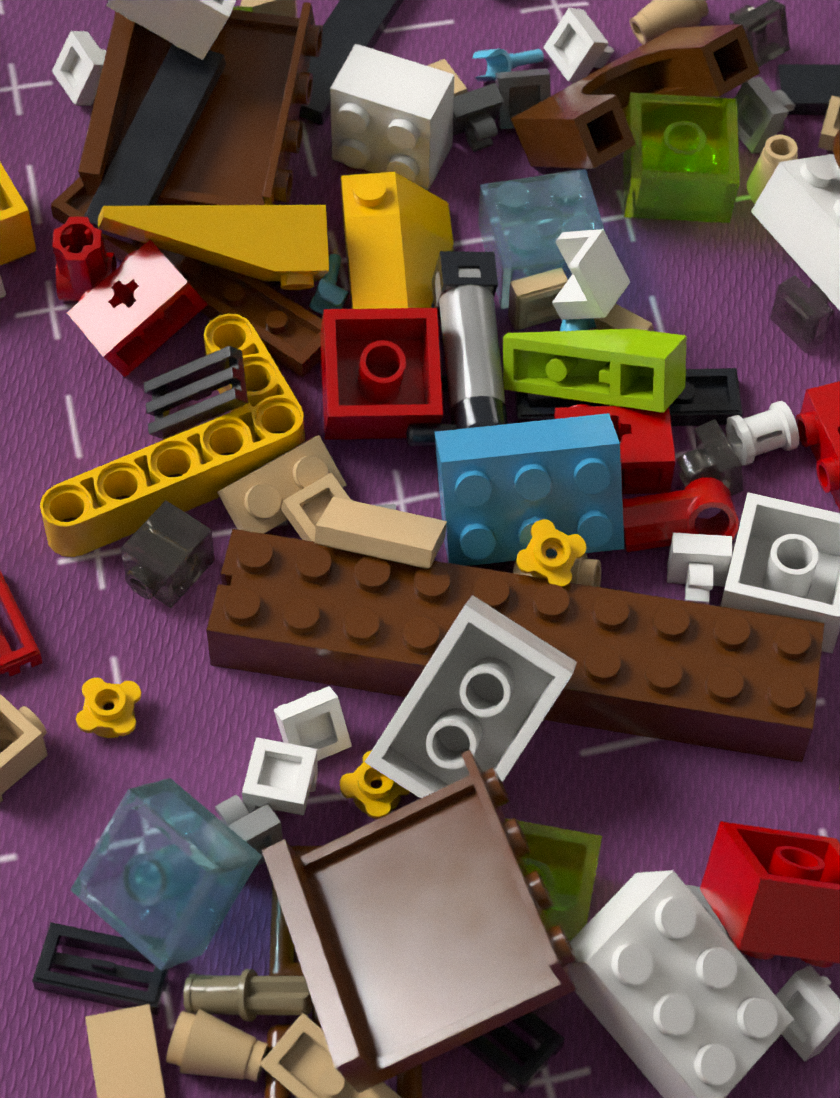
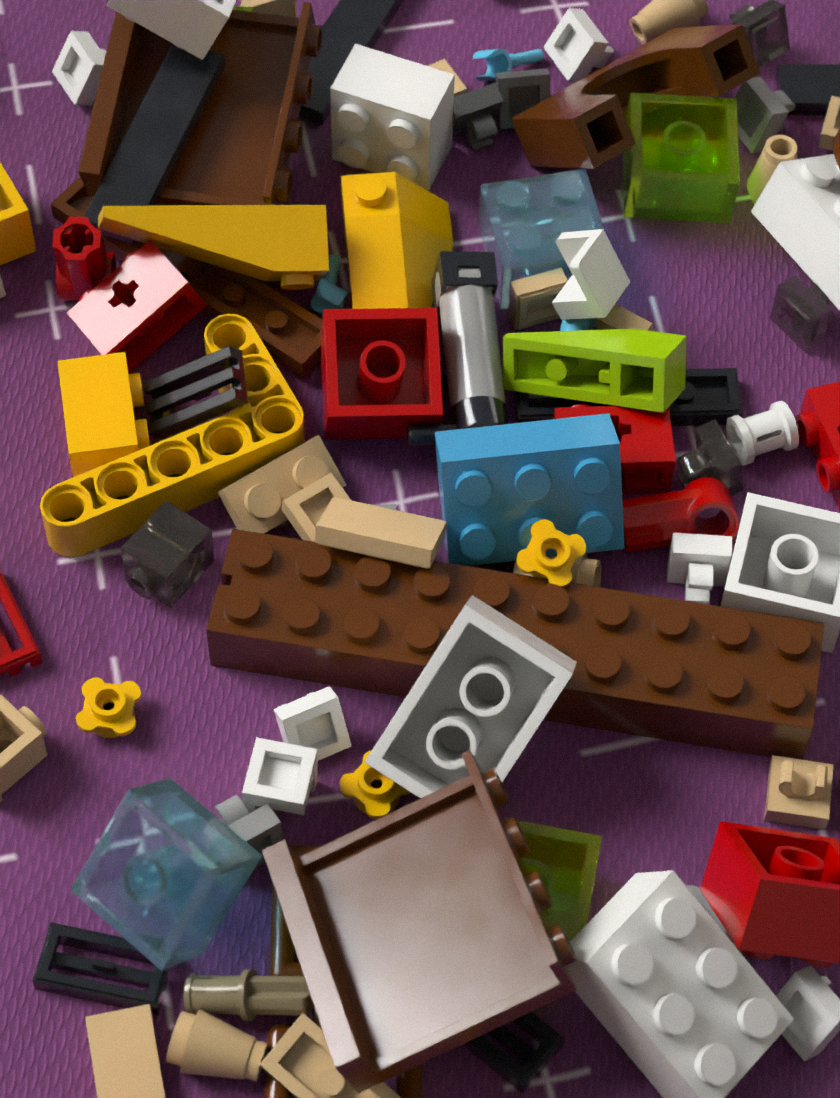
(100, 410): none -> yellow brick
(799, 792): none -> tan tile

